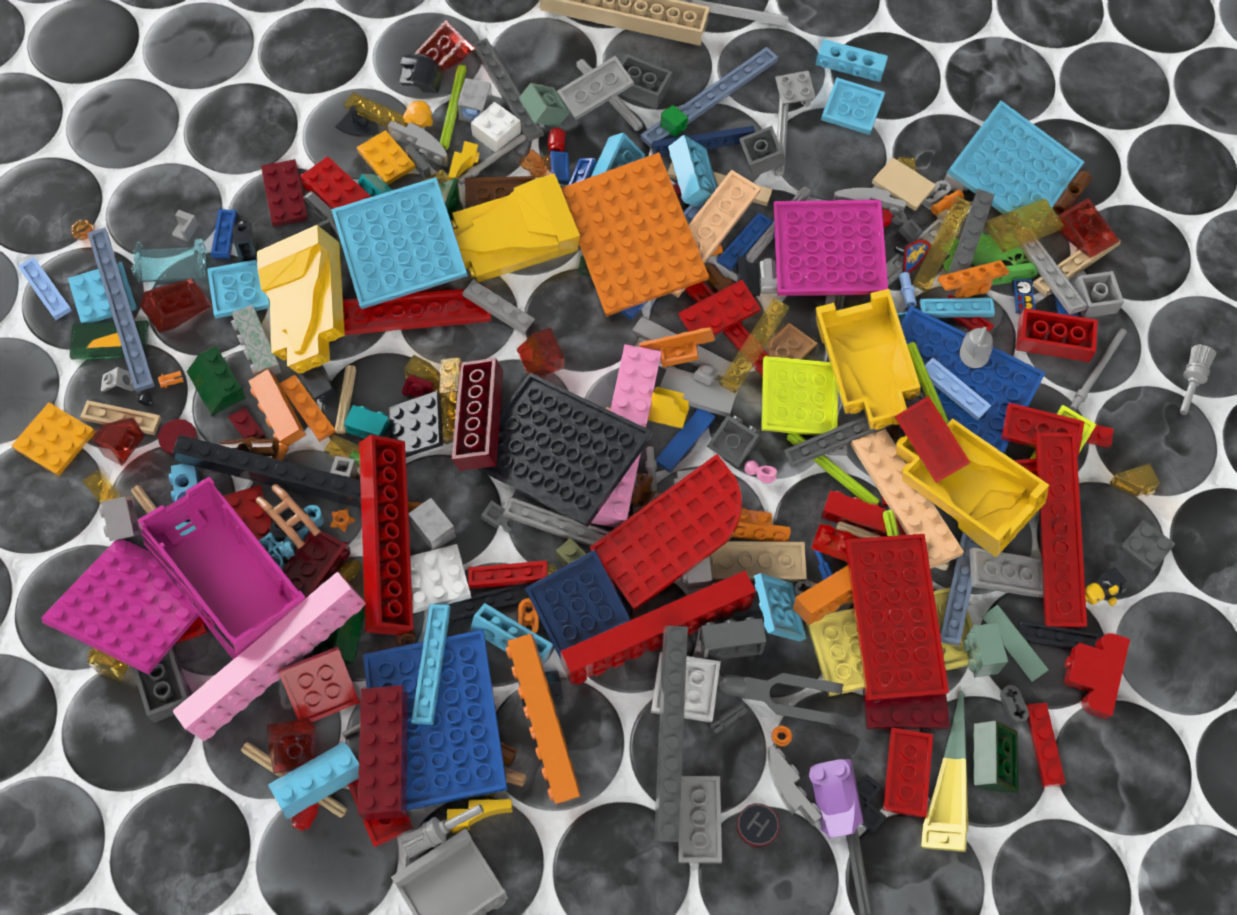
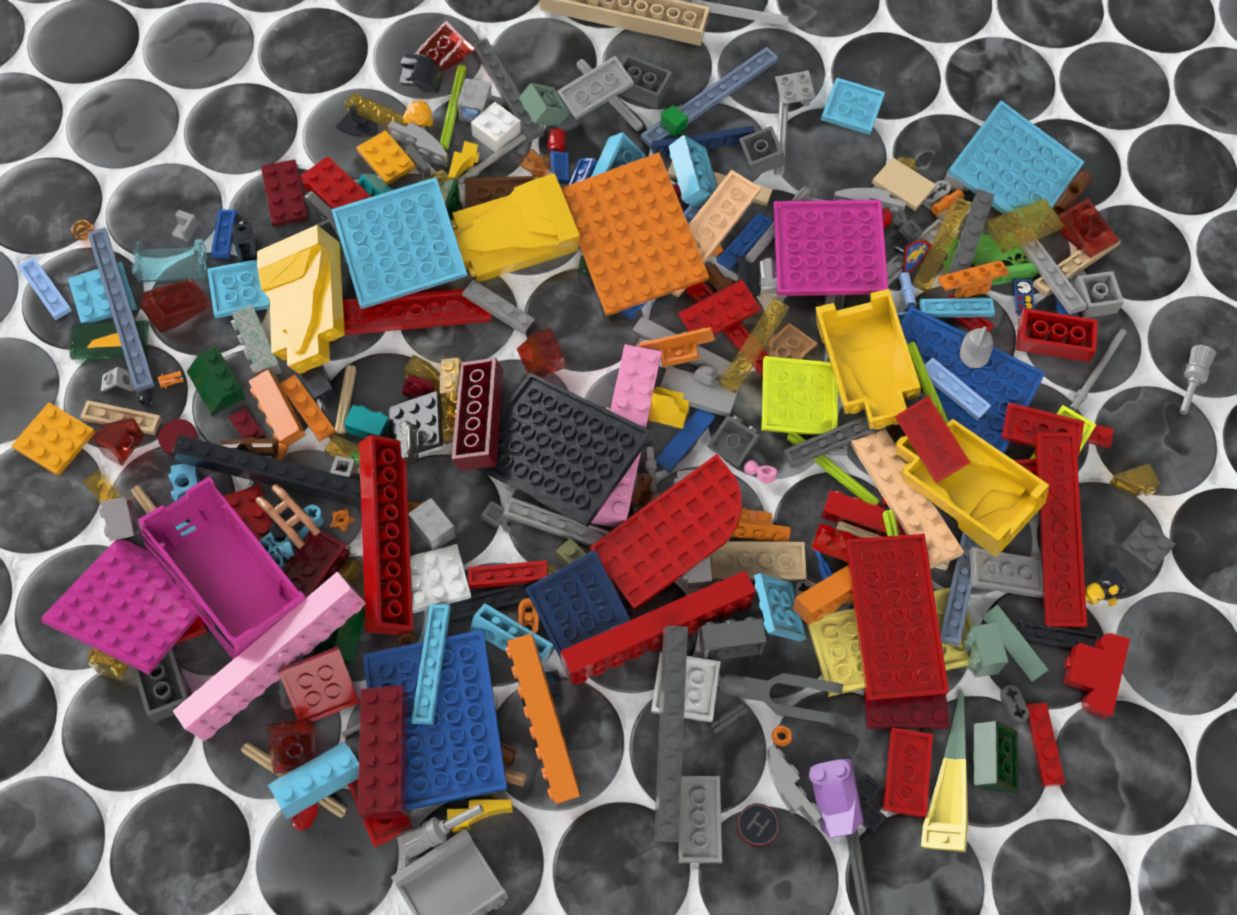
(409, 442): none -> clear smoke panel
(851, 60): medium azure brick -> none

